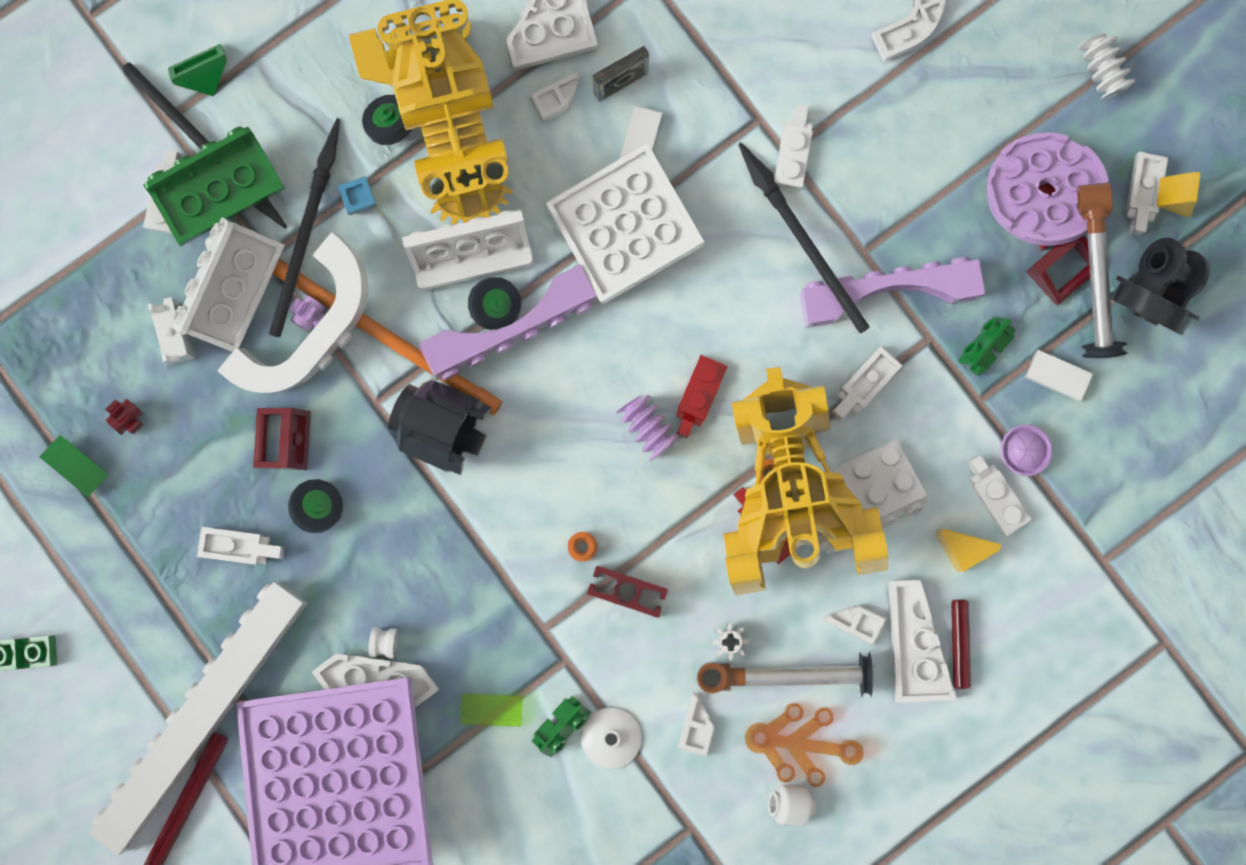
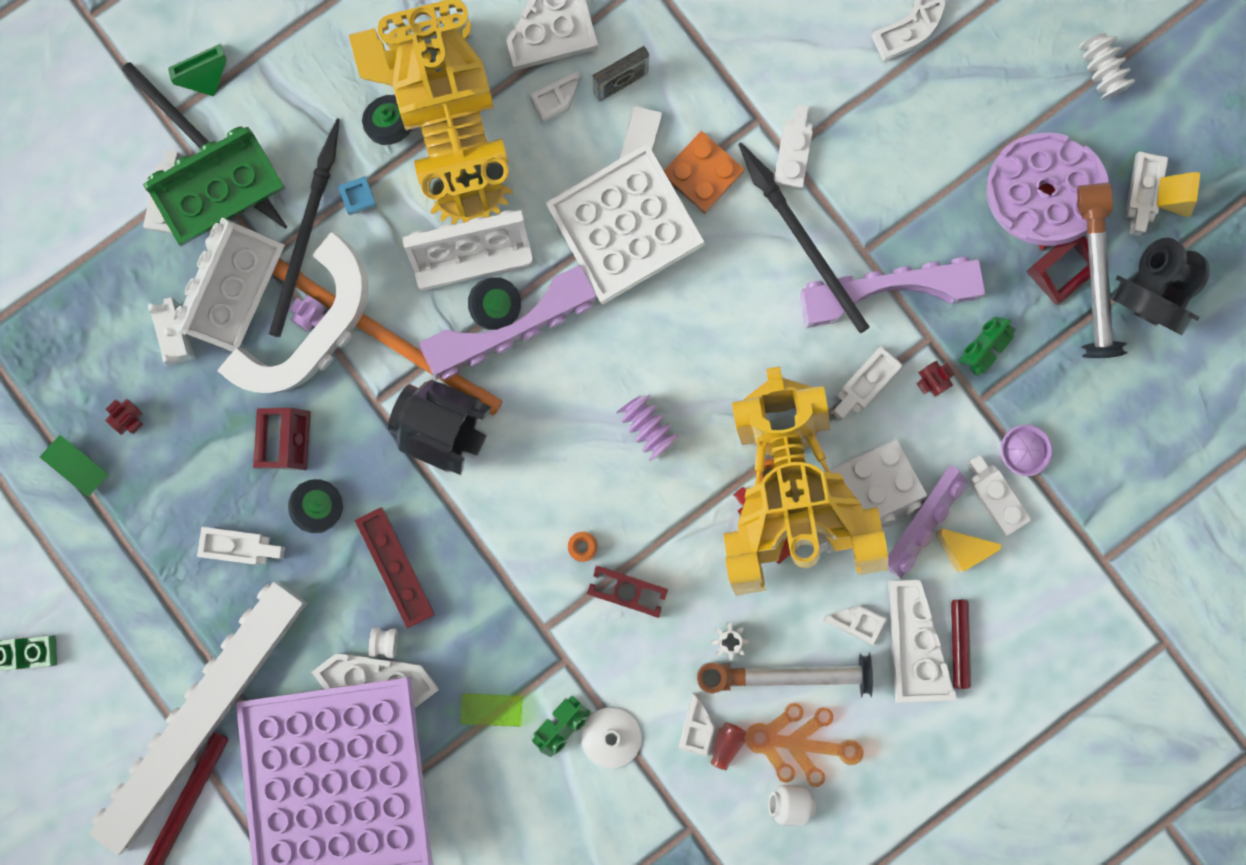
(394, 567): none -> dark red plate
(699, 394): red hinge -> none
(703, 172): none -> orange plate
(728, 743): none -> clear red cone
(924, 523): none -> lavender plate
(935, 378): none -> dark red gear
(1058, 375): white tile -> none

